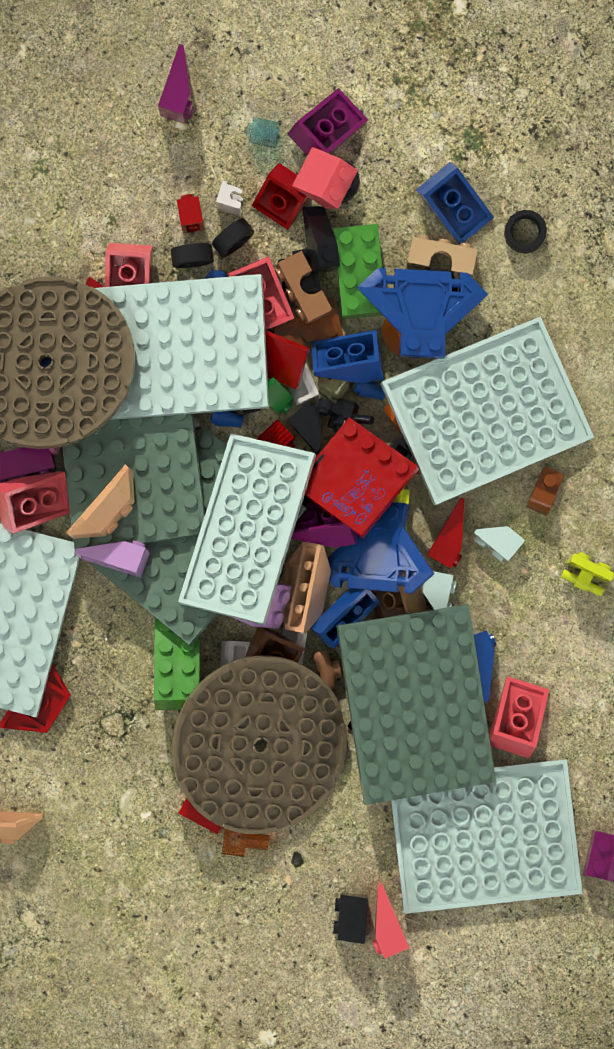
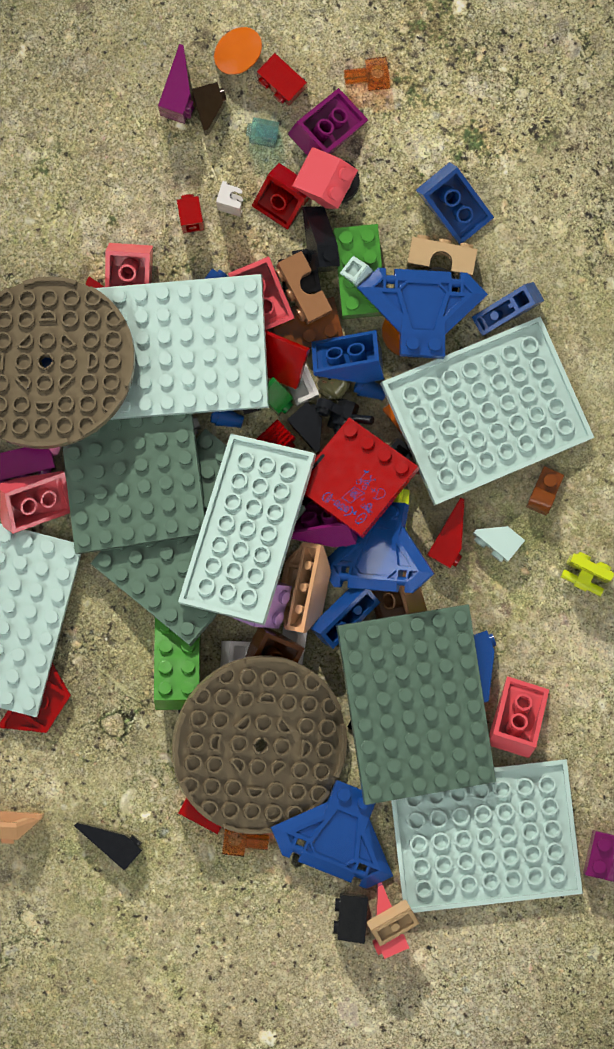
(107, 508): light nougat wedge -> none
(114, 844): none -> black slope
(120, 556): lavender slope -> none
(192, 255): black tyre -> none
(209, 104): none -> dark brown slope
(232, 237): black tyre -> none
(238, 50): none -> orange shield
(281, 80): none -> red brick
(327, 669): medium nougat piece -> none
(337, 838): none -> blue plate
(356, 271): none -> light aqua slope
(364, 75): none -> clear orange piece
(392, 922): none -> tan slope
(437, 590): light aqua slope -> none
(508, 308): none -> blue slope
(542, 230): black tyre -> none

